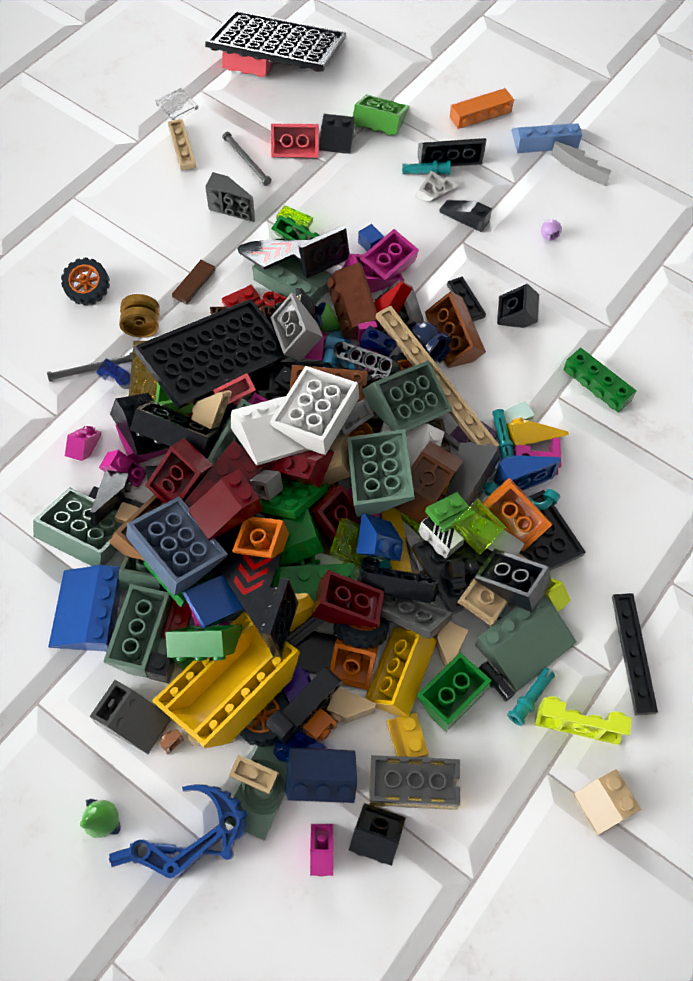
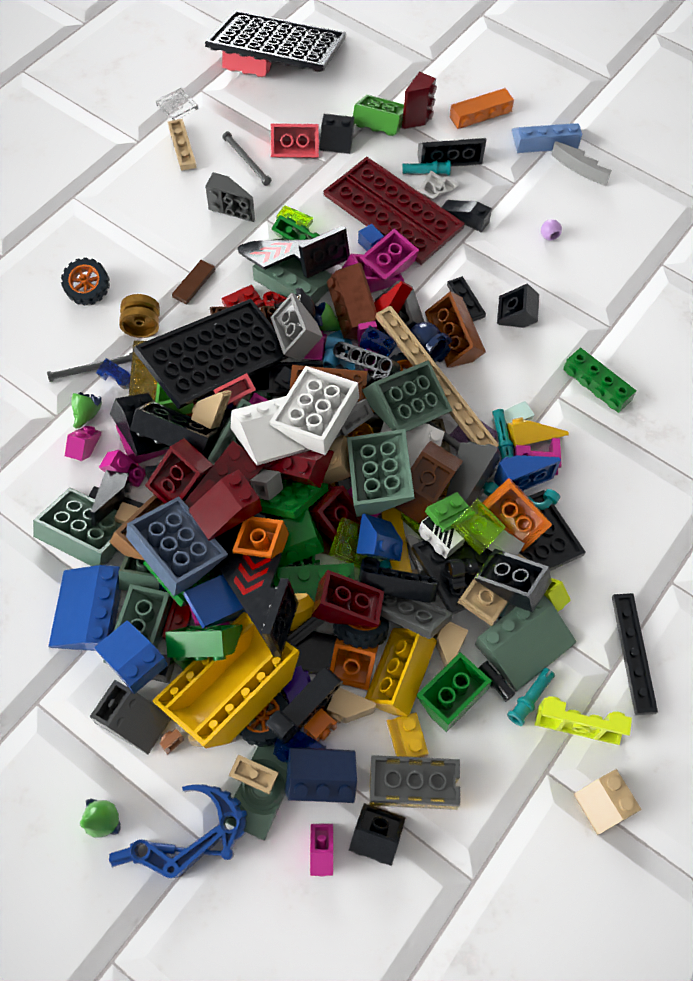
(84, 408): none -> bright green hat
(131, 656): none -> blue slope
(389, 203): none -> dark red plate
(419, 101): none -> dark red slope

